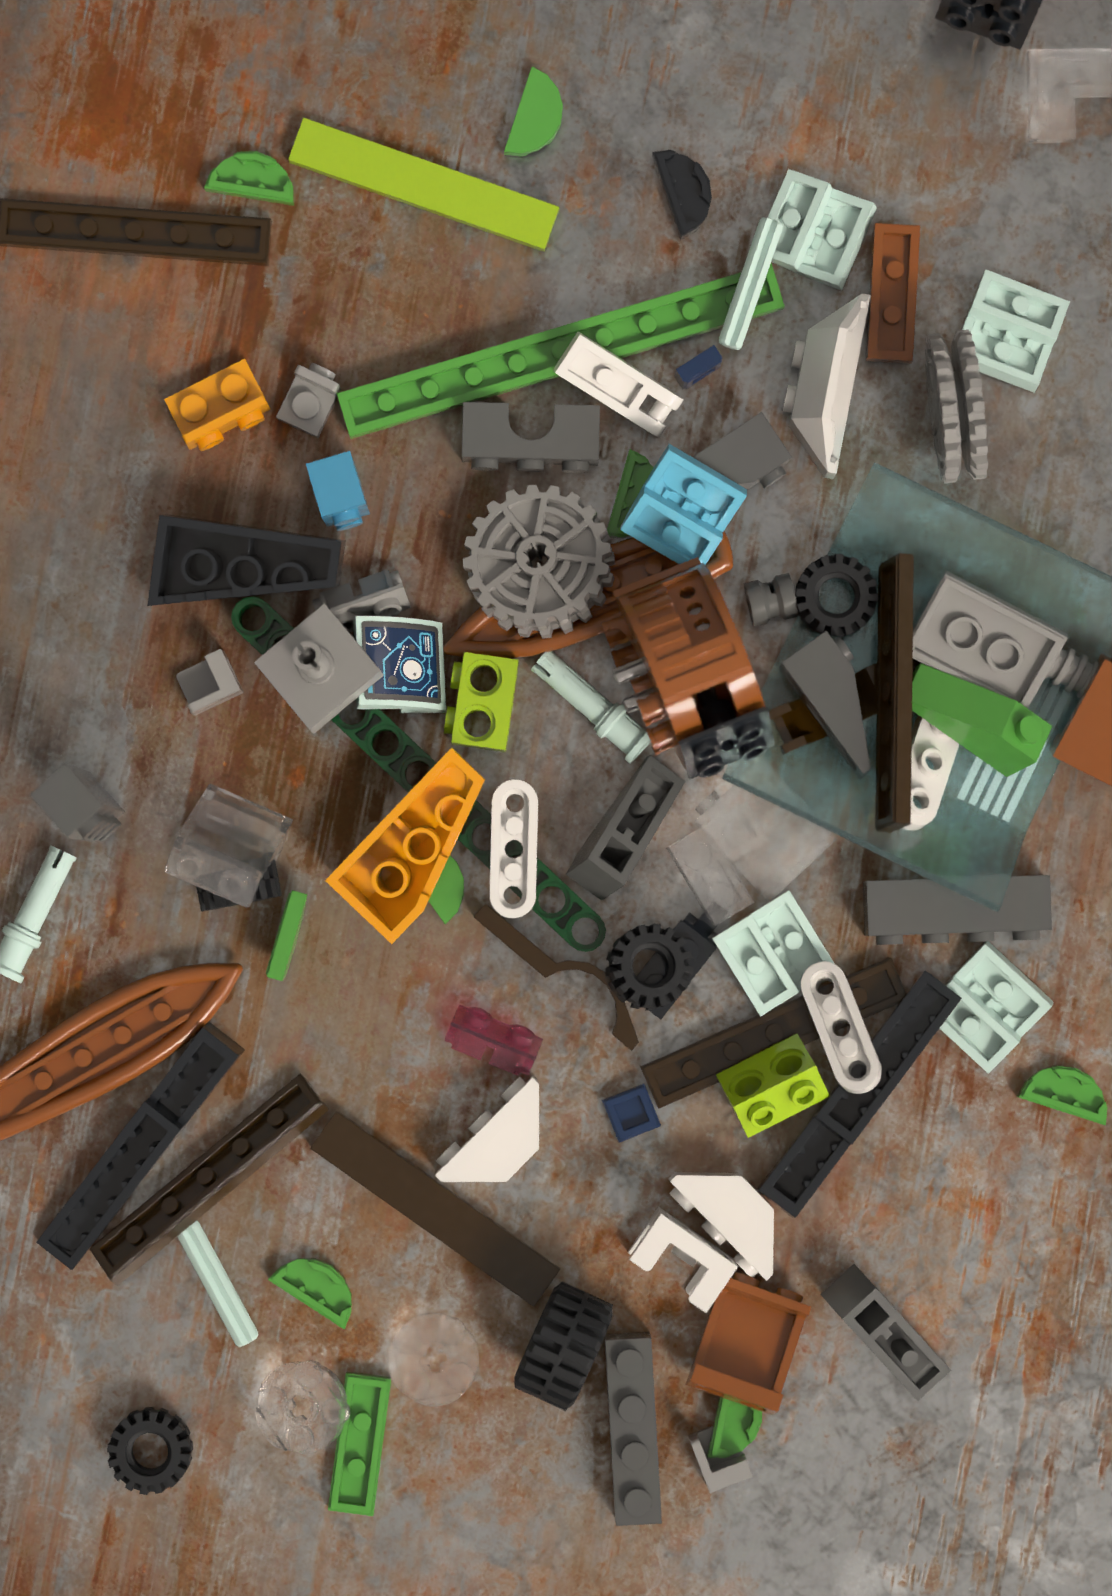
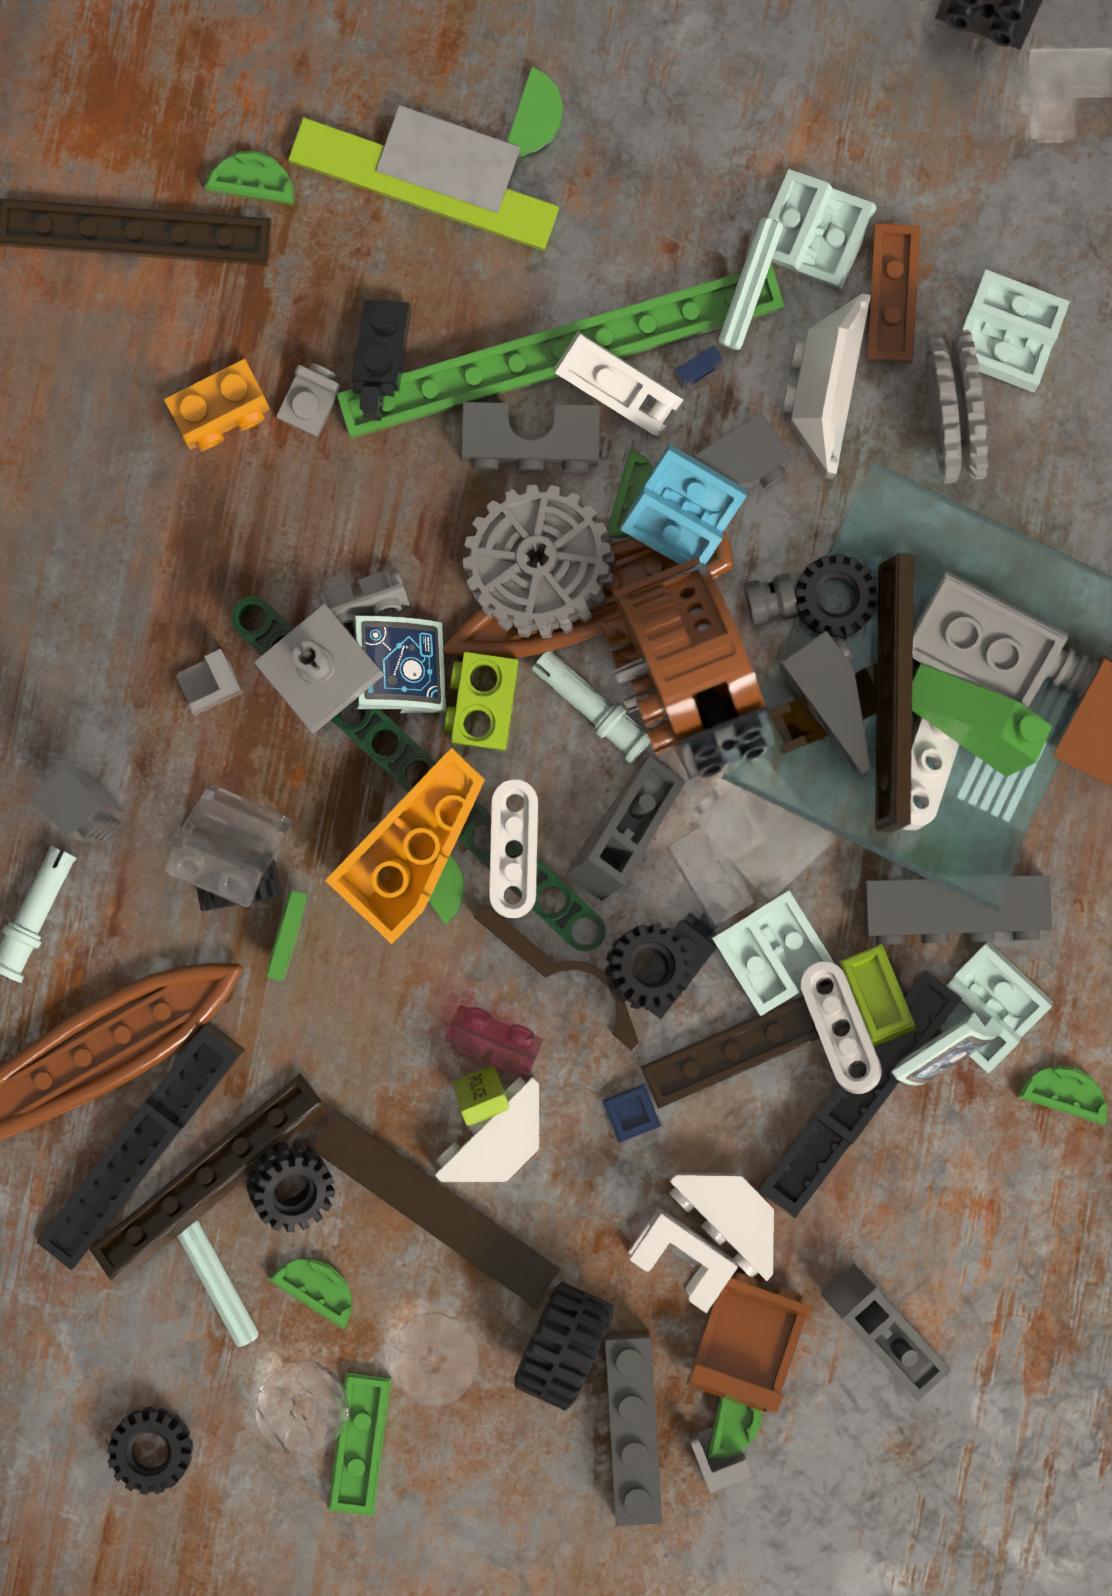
(228, 560): black wedge -> none
(302, 1206): none -> black tyre
(338, 491): dark azure brick -> none
(380, 354): none -> black hinge
(448, 159): none -> flat silver sticker
(480, 1095): none -> lime tile
(685, 189): black tile -> none
(773, 1085): lime brick -> none
(878, 995): none -> lime tile
(946, 1050): none -> light aqua slope

